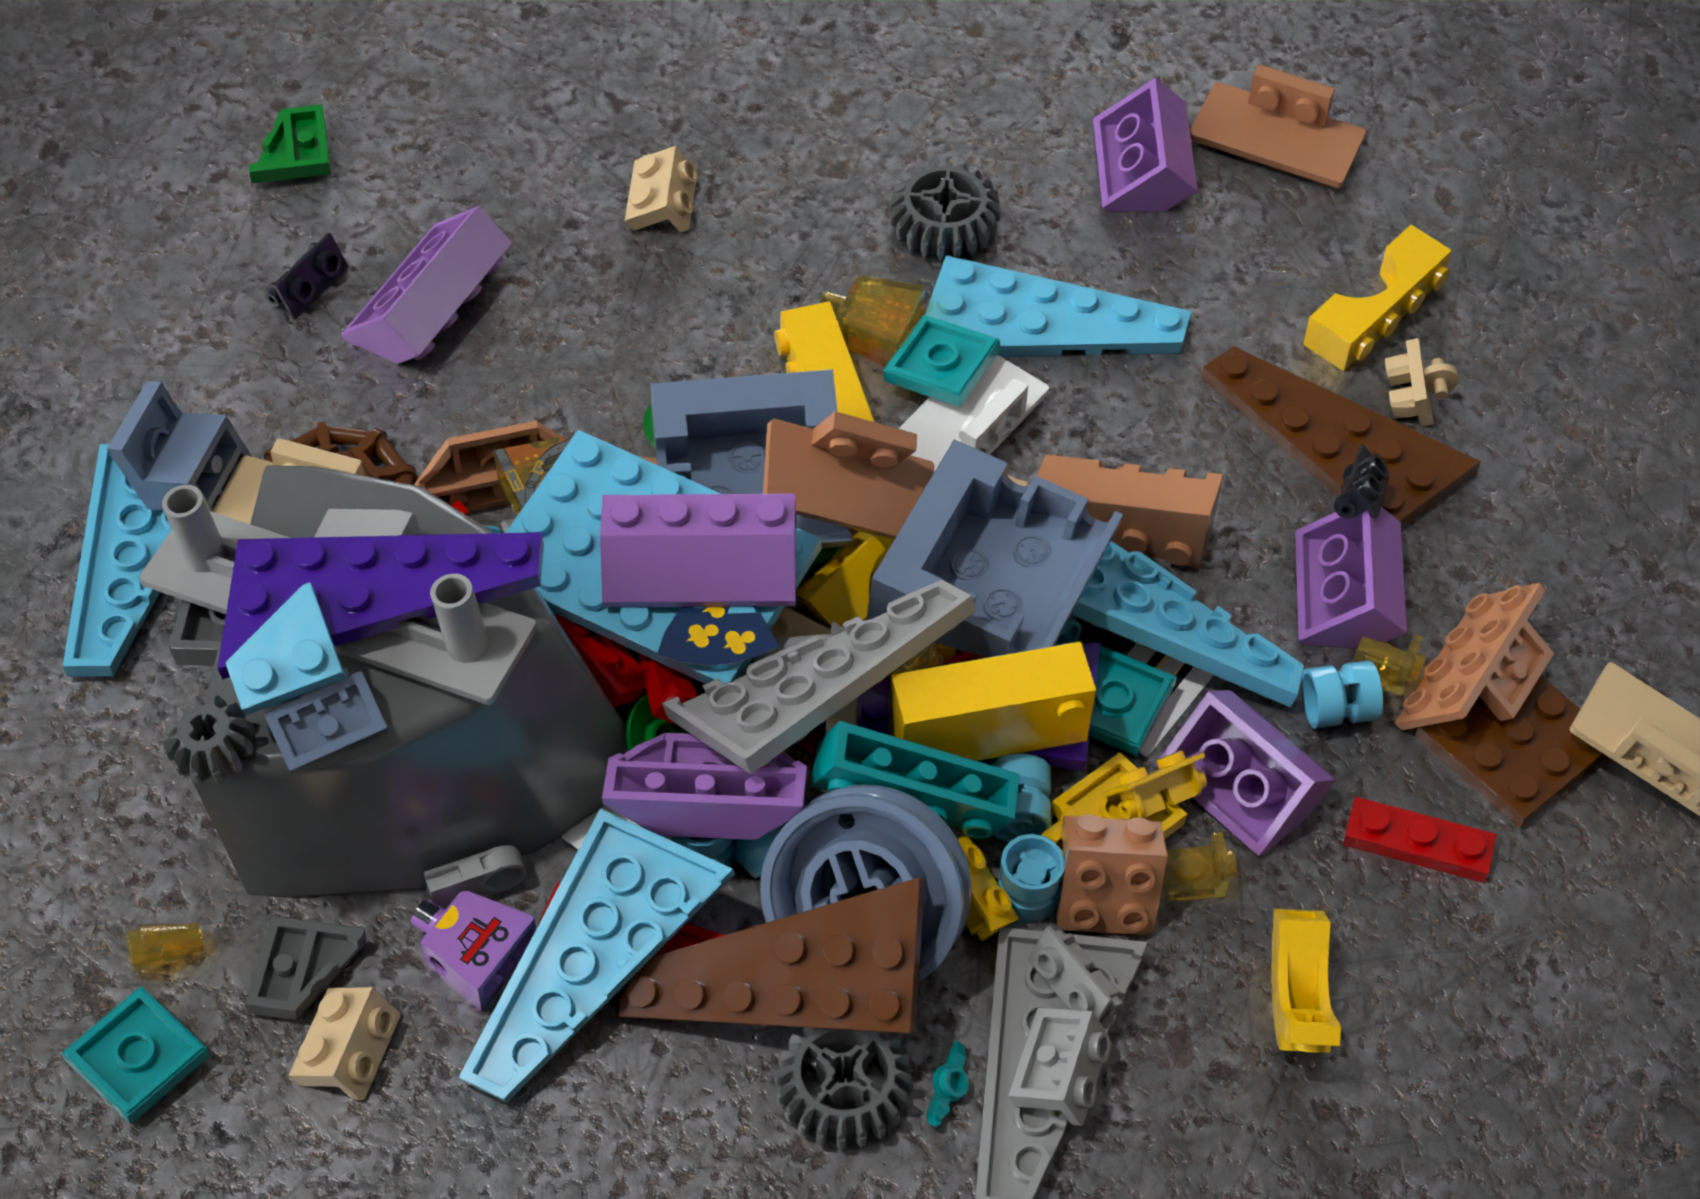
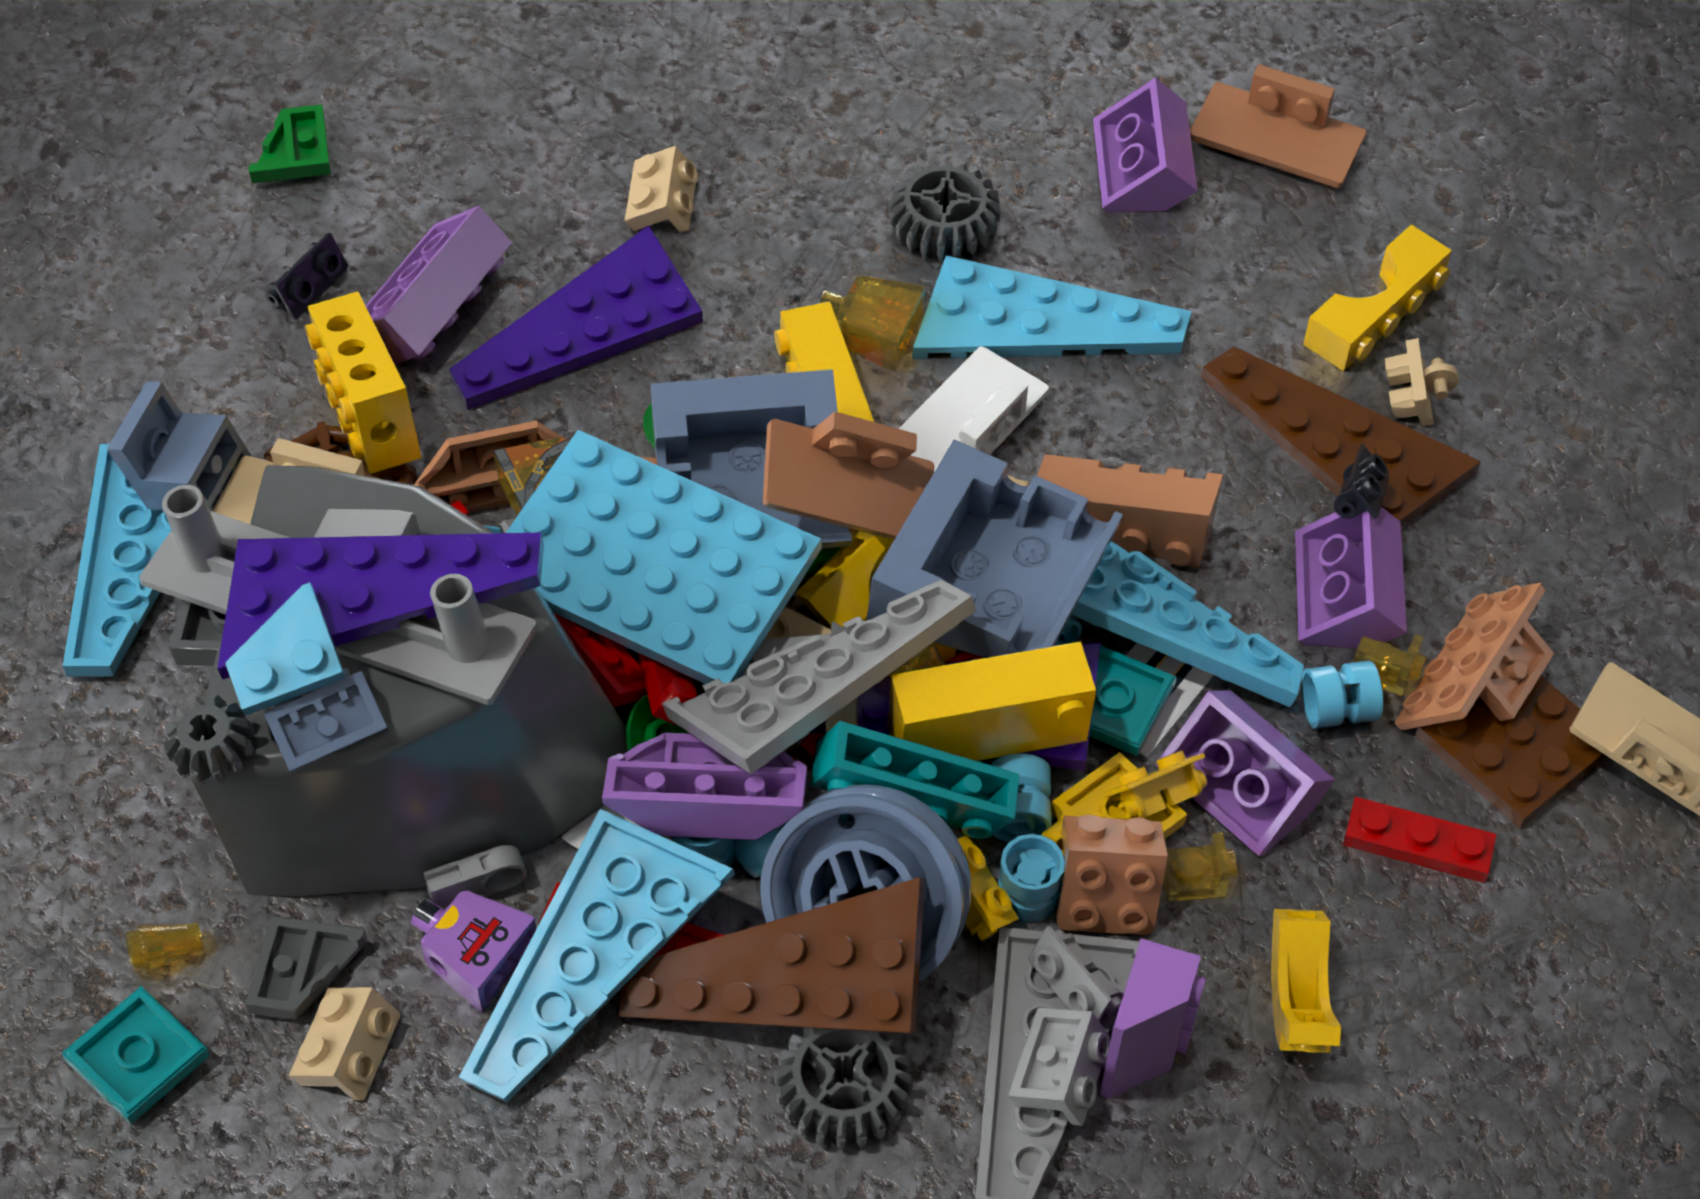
(362, 383): none -> yellow brick
(602, 312): none -> dark purple wing
(698, 550): medium lavender slope -> none
(714, 637): dark blue sticker -> none
(941, 360): teal plate -> none
(949, 1084): teal piece -> none
(1153, 1016): none -> medium lavender slope

